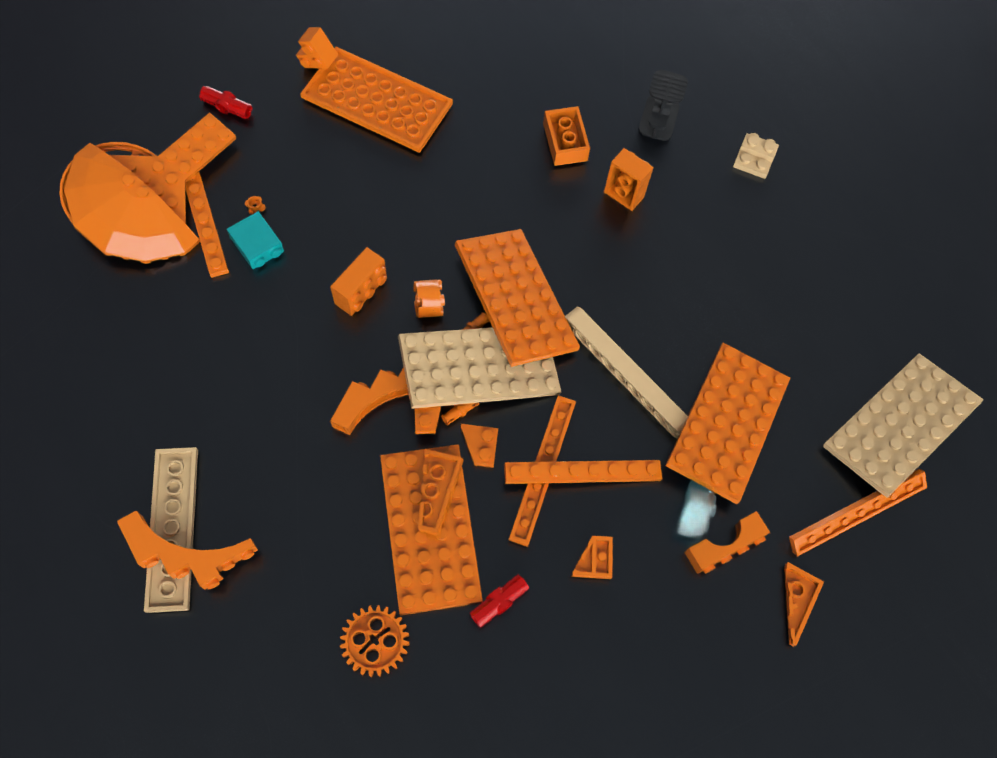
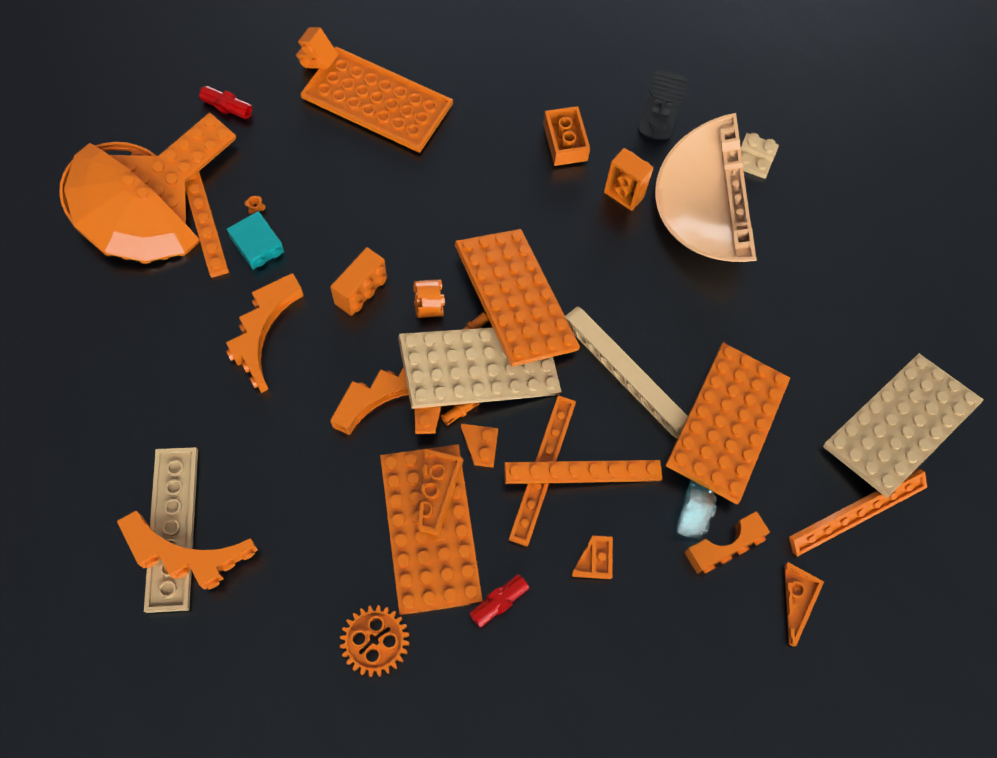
(268, 304): none -> orange arch
(705, 194): none -> light nougat brick

